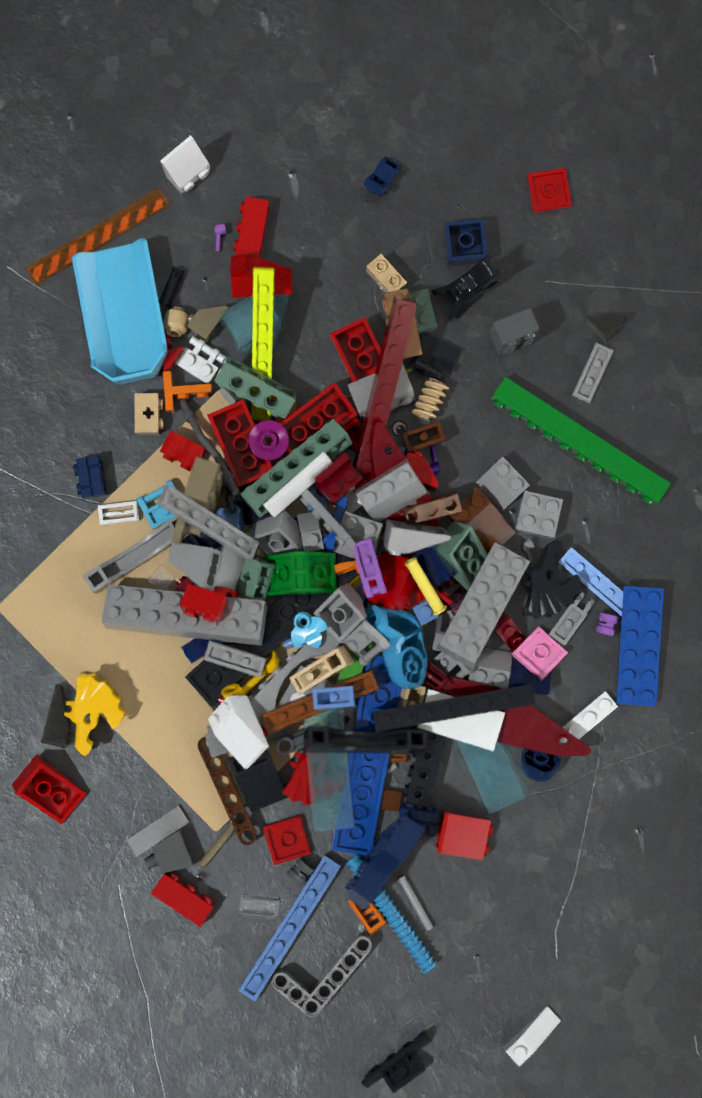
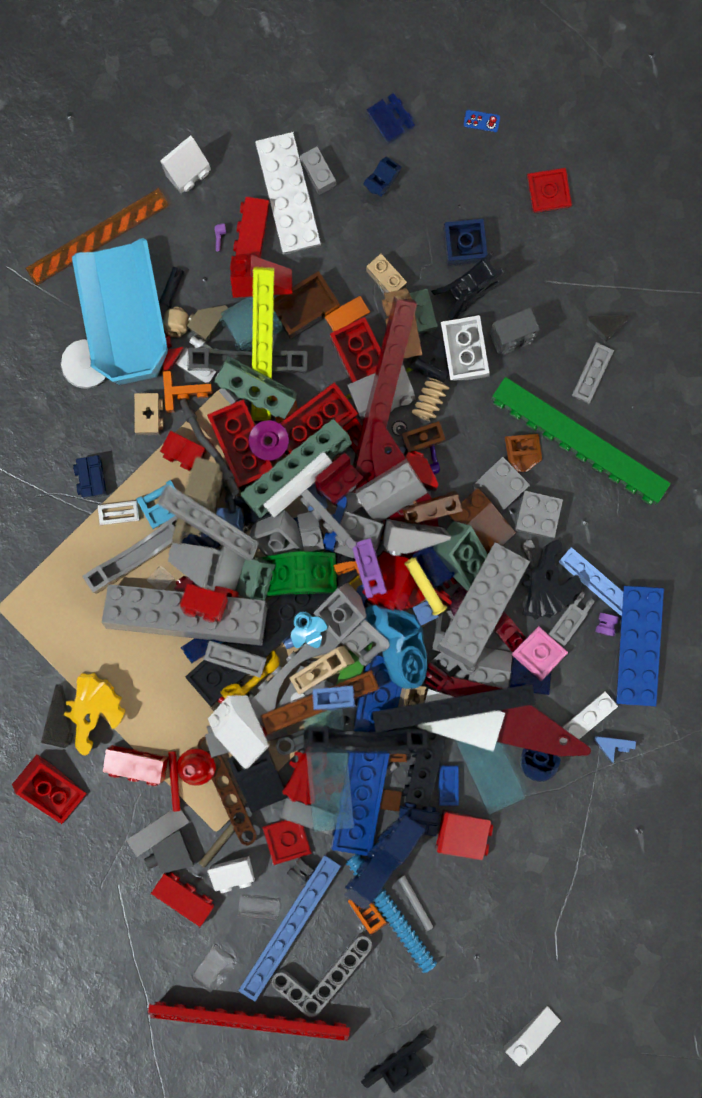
(76, 366): none -> white wheel
(135, 765): none -> brick
(174, 781): none -> red bar
(196, 767): none -> red hat
(212, 359): none -> dark grey arch
(212, 968): none -> clear brick
(231, 874): none -> white slope
(240, 1020): none -> red plate
(288, 193): none -> white plate
(299, 814): none -> light grey beam
(305, 304): none -> reddish brown piece
(318, 170): none -> light grey brick
(347, 314): none -> orange slope
(385, 120): none -> clear blue plate
(448, 785): none -> blue plate
(465, 348): none -> white slope
(481, 120): none -> blue sticker
(523, 451): none -> dark orange slope
(608, 745): none -> medium blue slope

